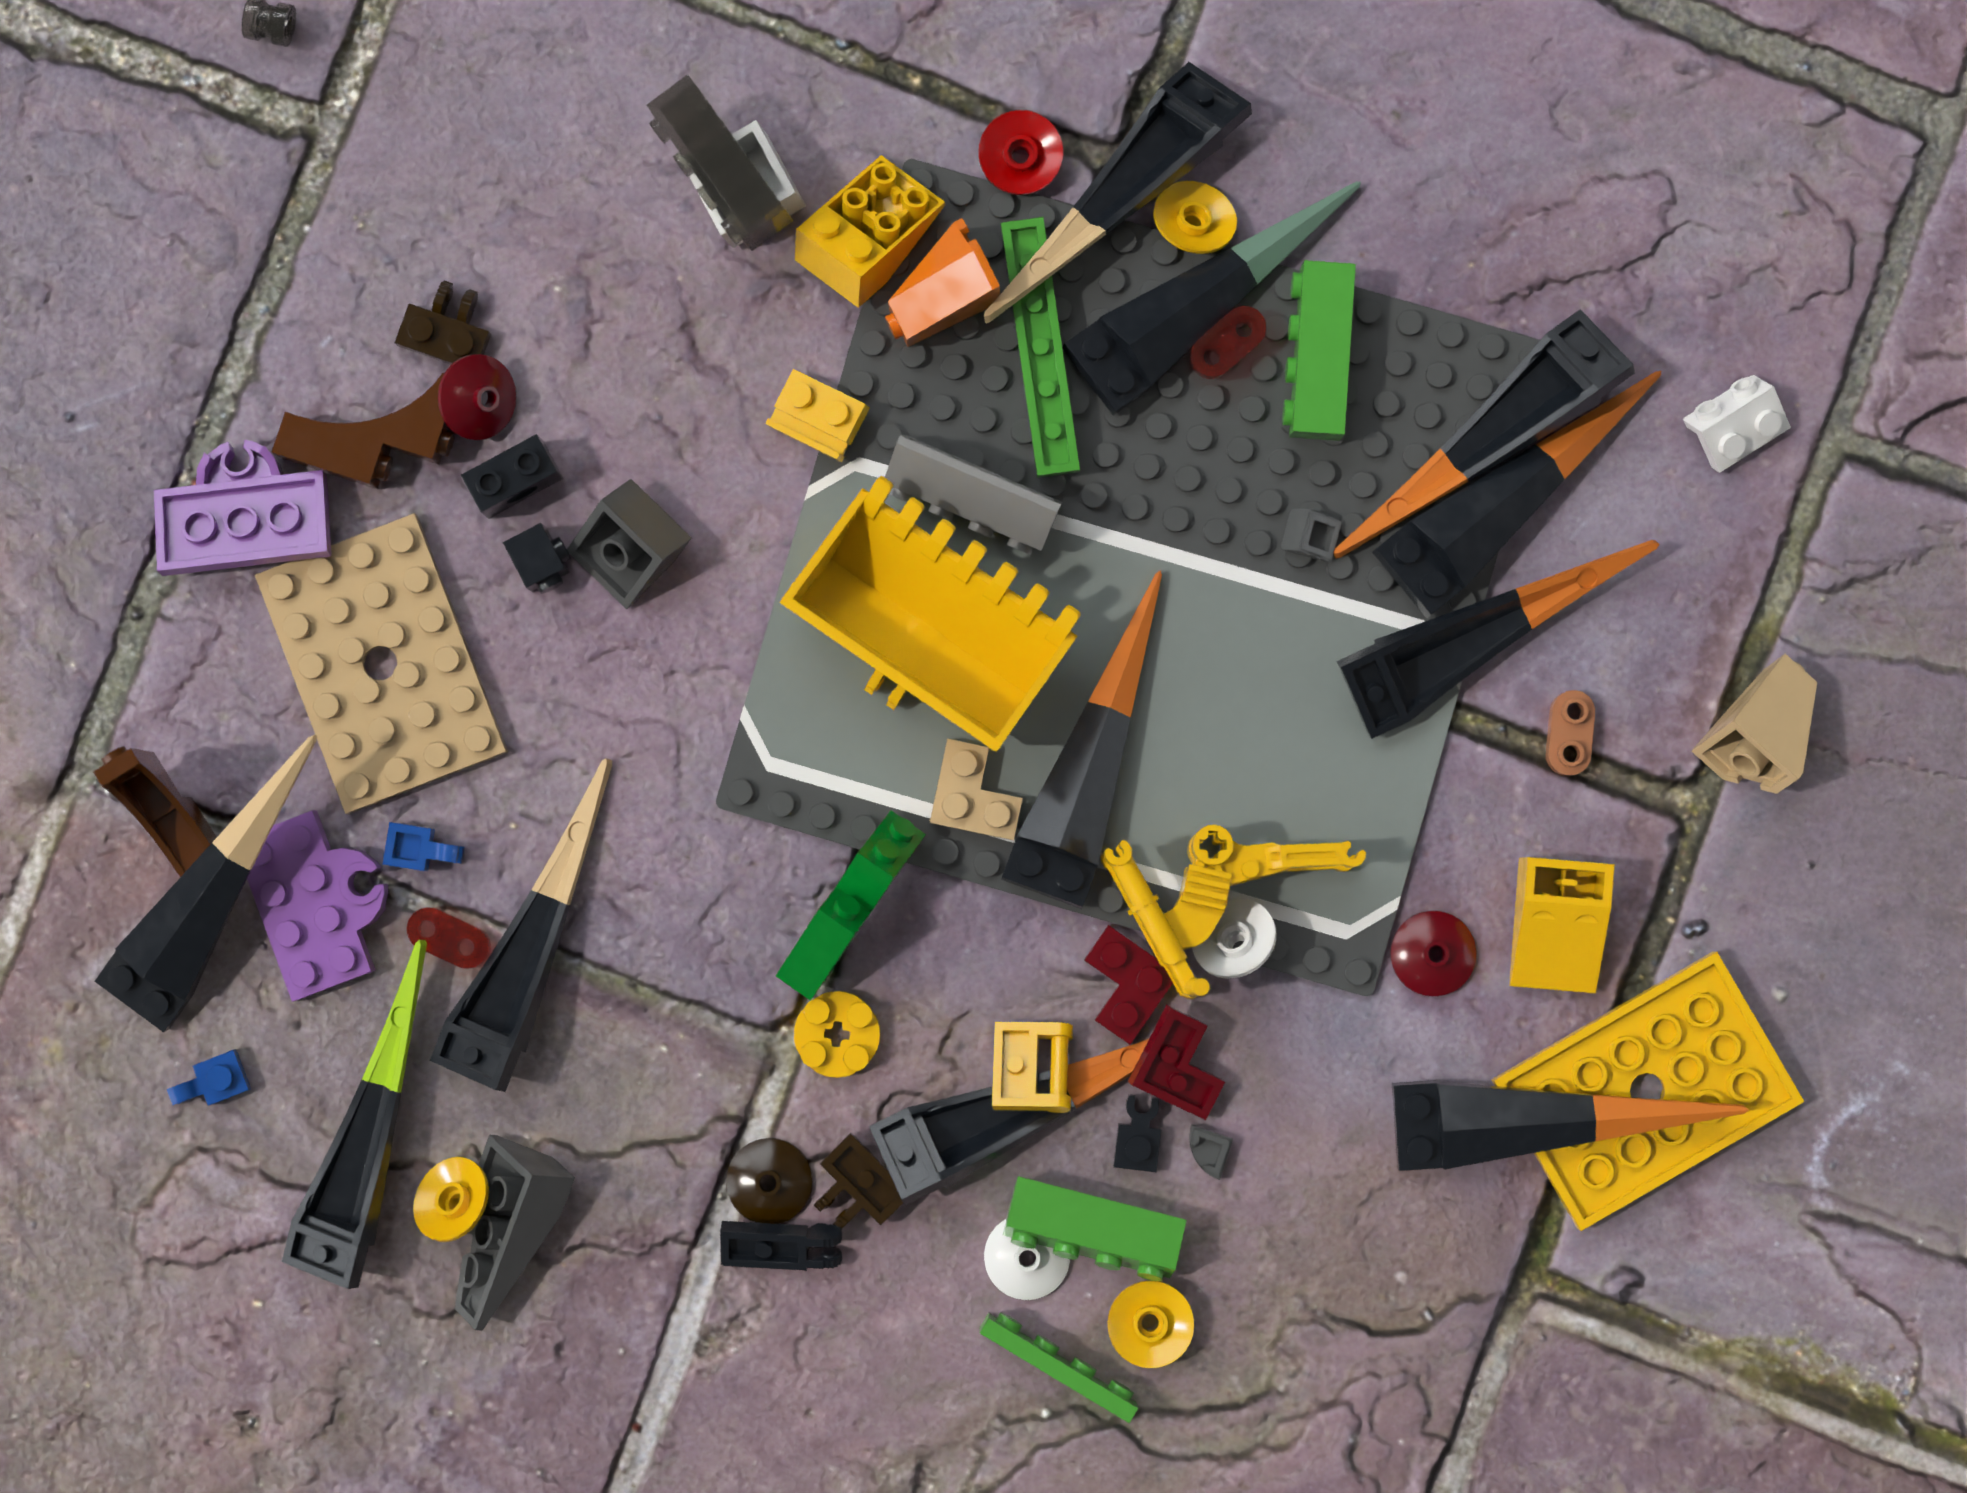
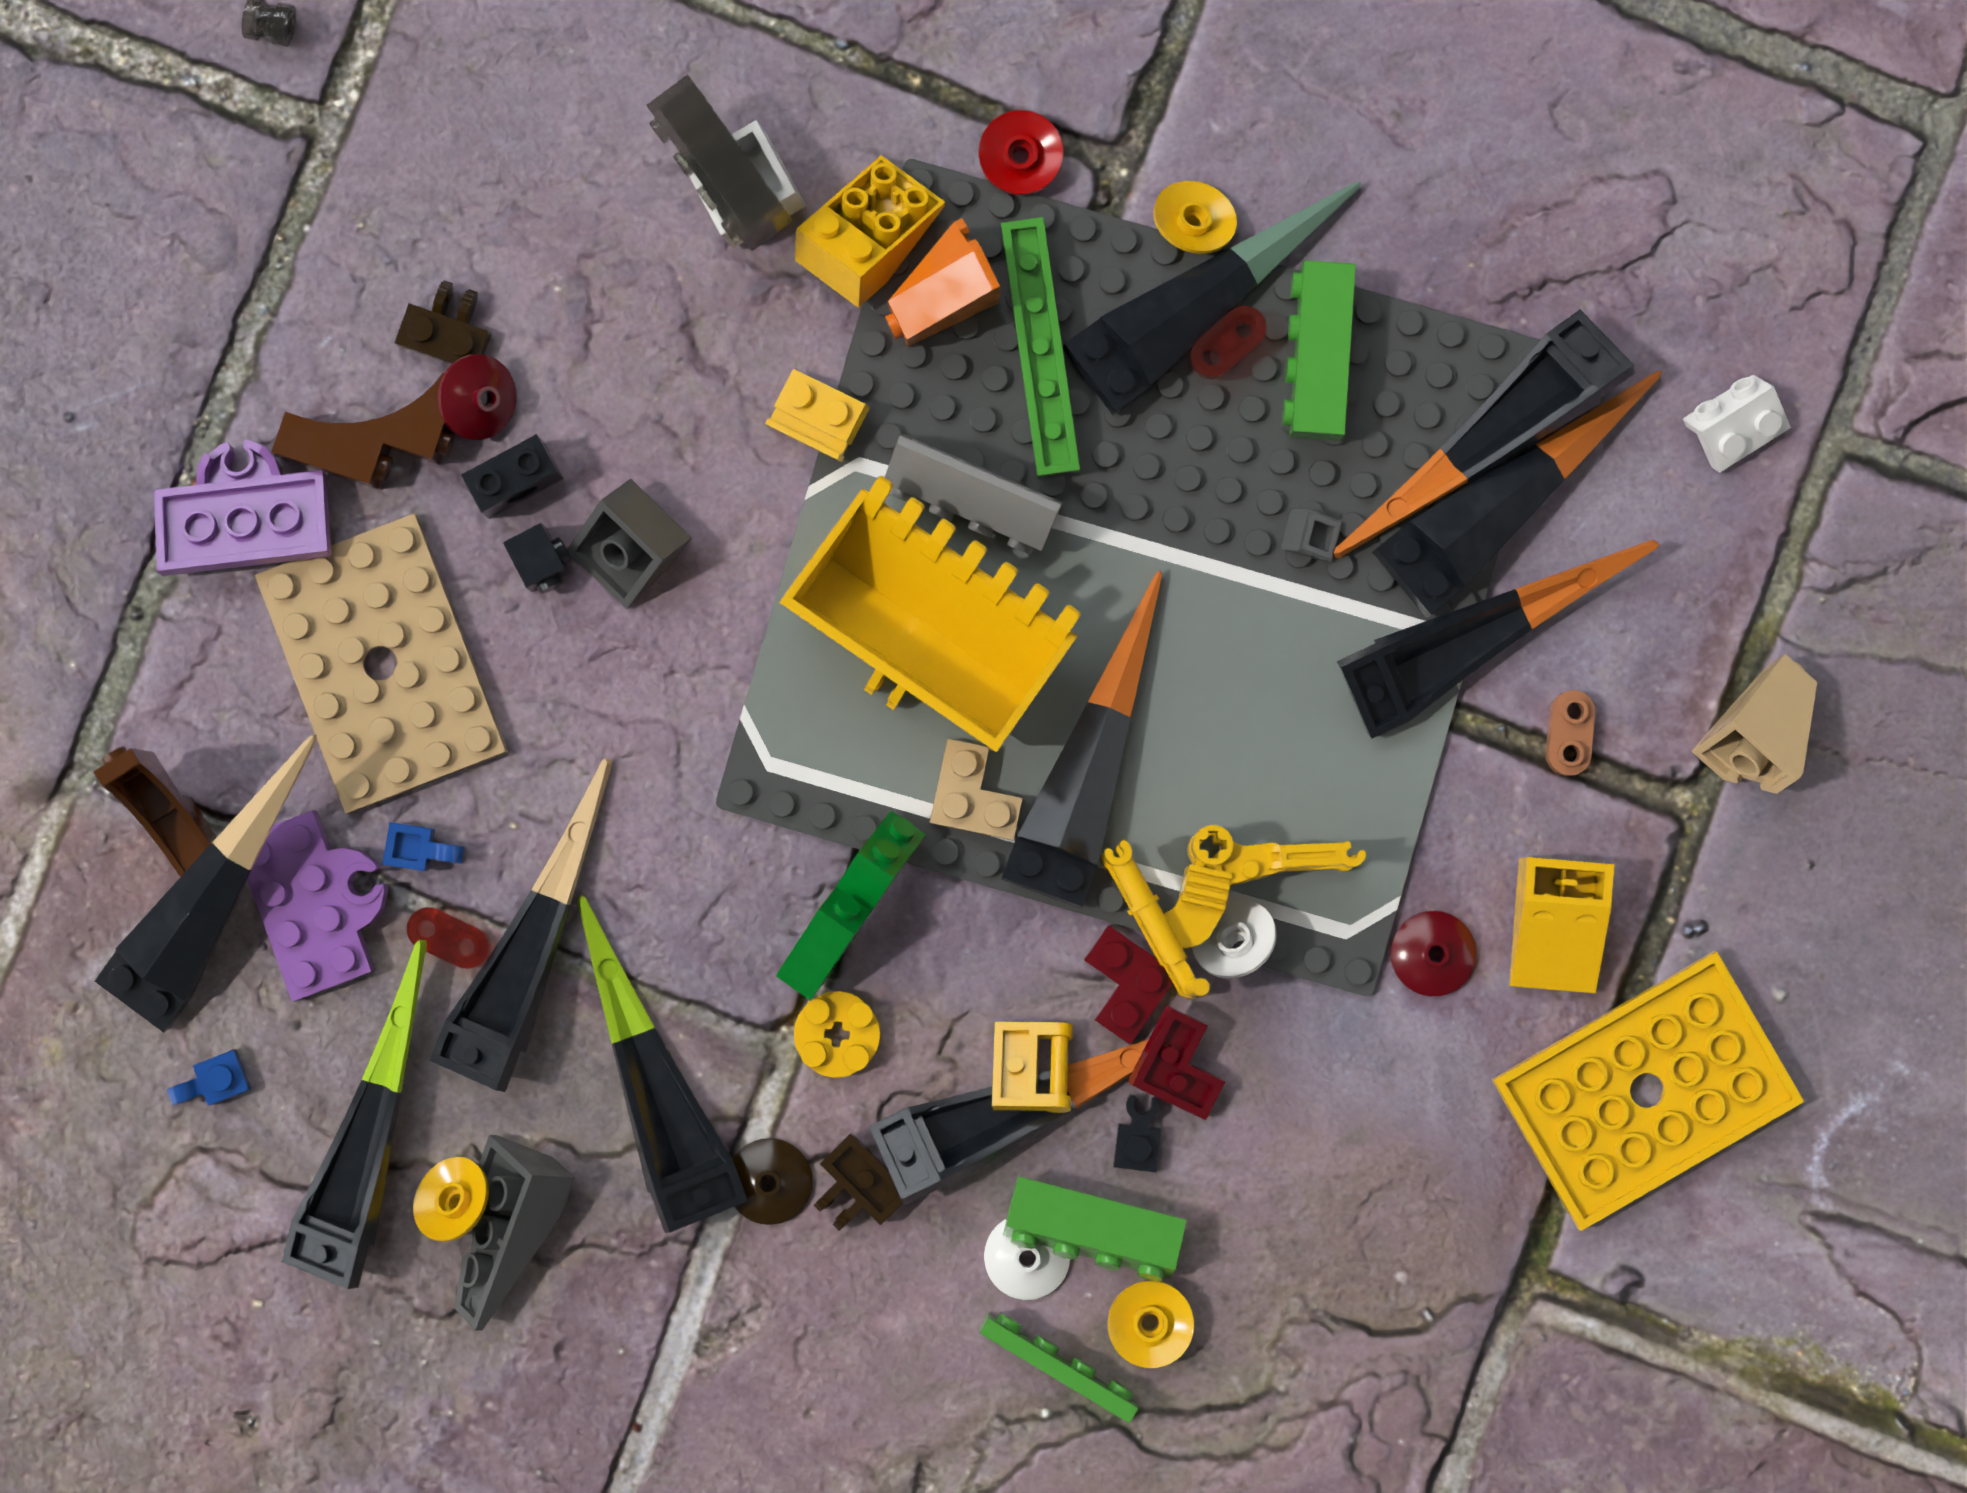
(676, 1144): none -> black plate
(780, 1245): black hinge -> none
(1169, 139): black plate -> none
(1209, 1150): dark grey tile -> none
(1476, 1123): black plate -> none

